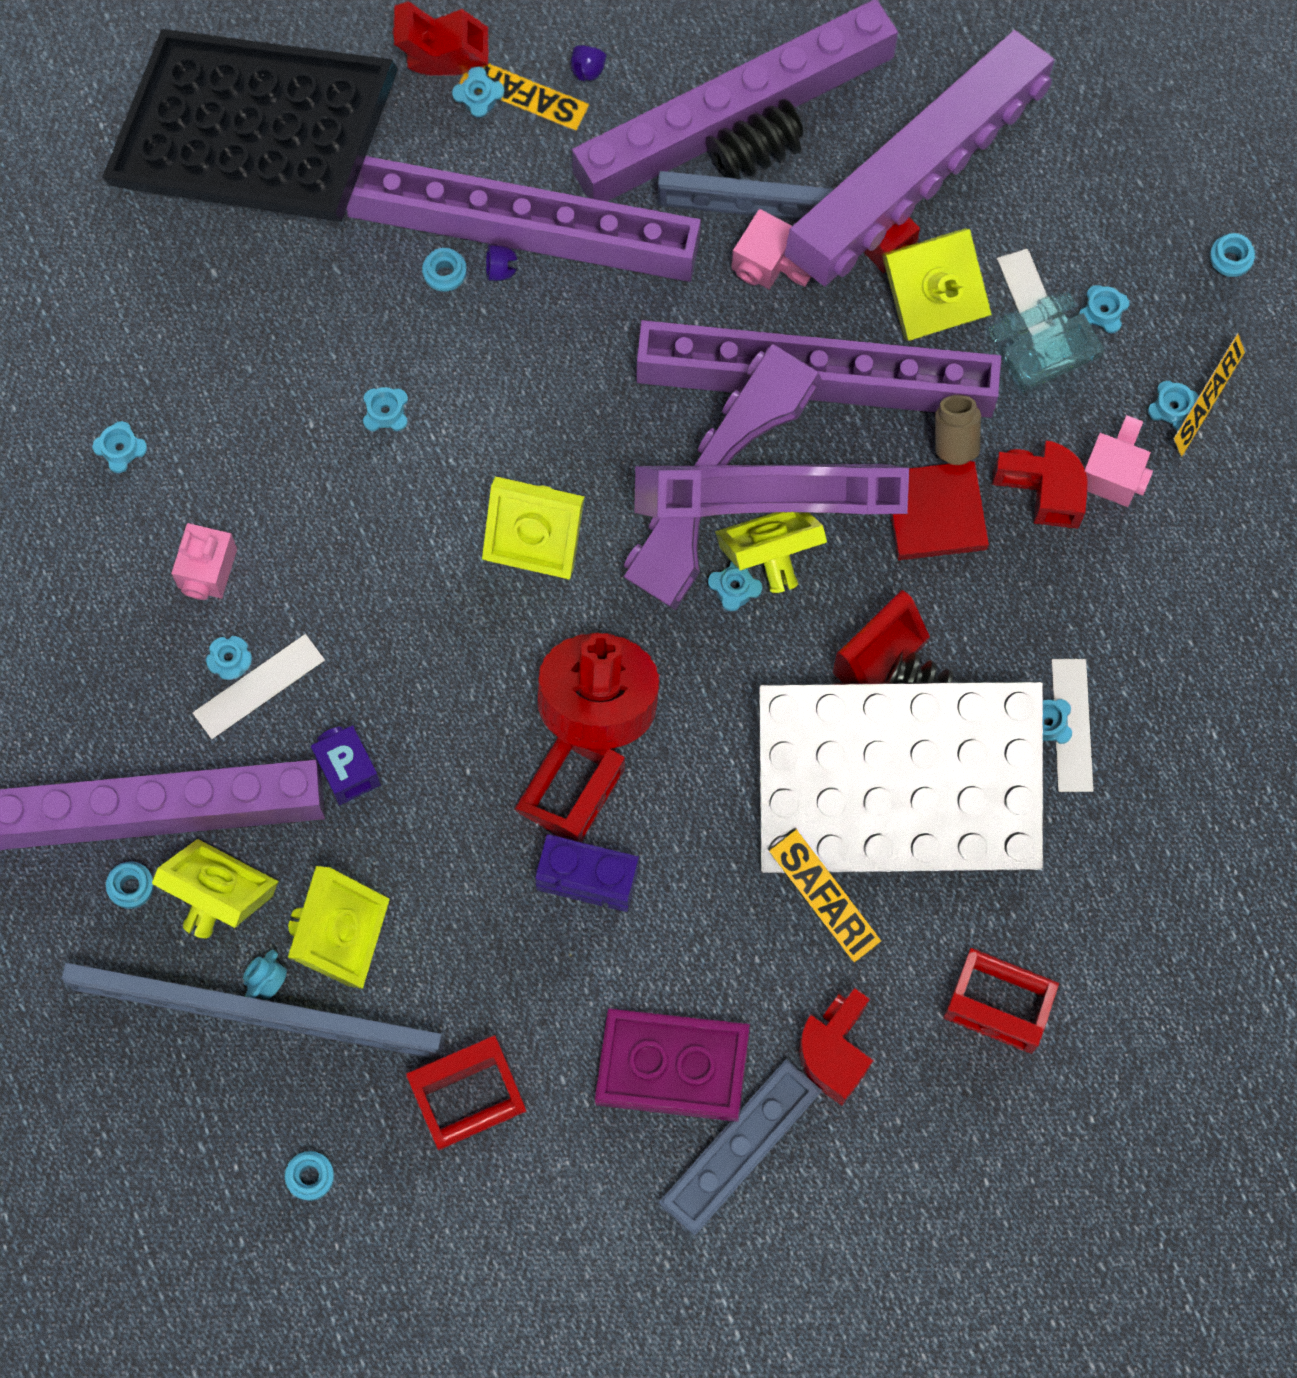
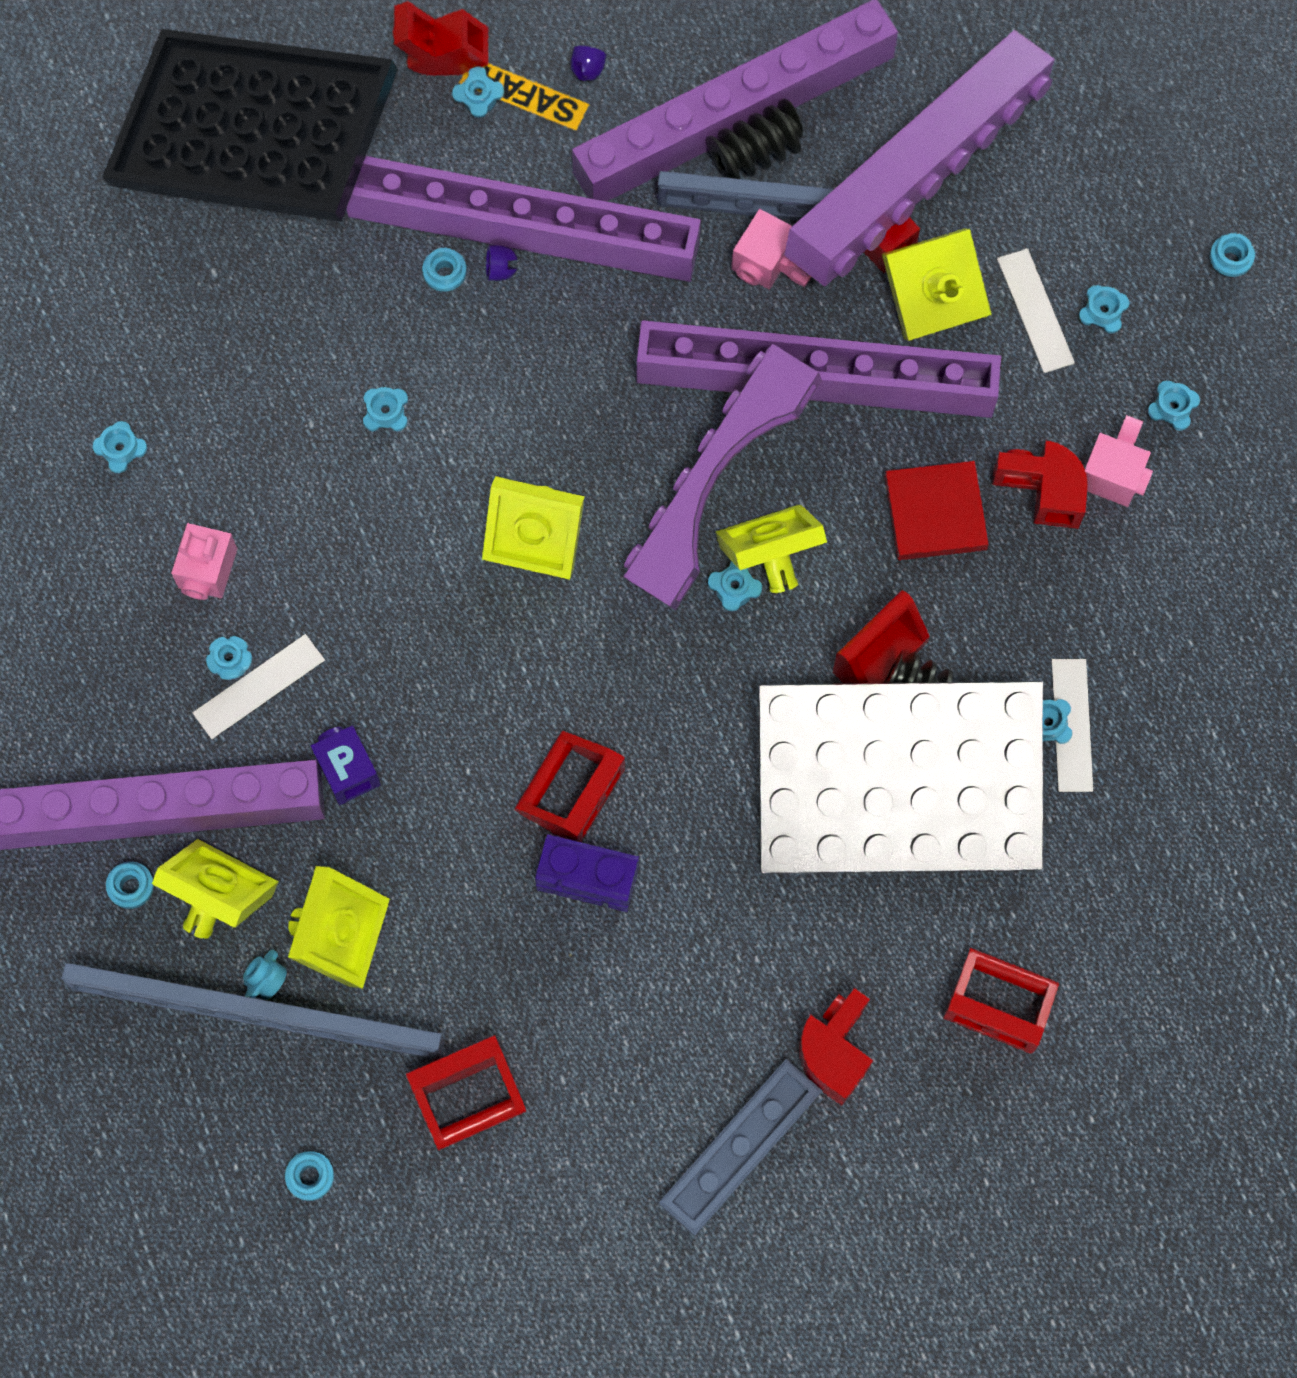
(598, 669): red piece -> none
(673, 1065): magenta tile -> none
(770, 488): medium lavender arch -> none
(825, 896): sticker -> none
(957, 429): dark tan brick -> none
(1052, 351): clear light blue plate -> none
(1209, 395): sticker -> none

